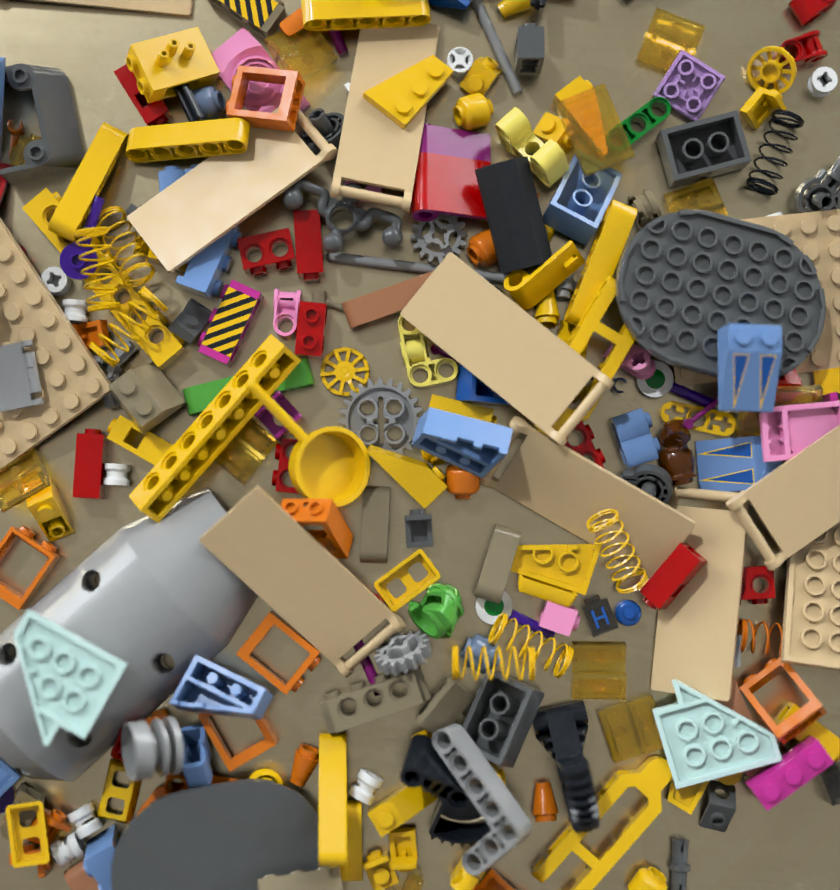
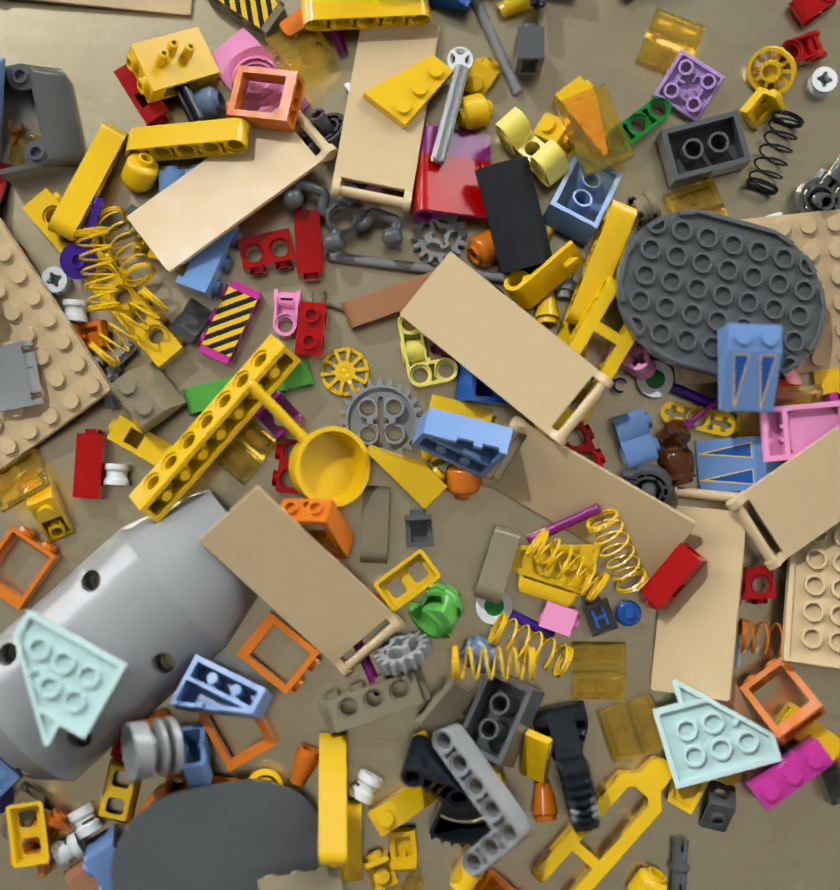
(140, 172): none -> yellow head
(449, 114): none -> light grey axle
(536, 756): none -> yellow tile
(569, 521): none -> magenta bar
(600, 581): none -> yellow piece

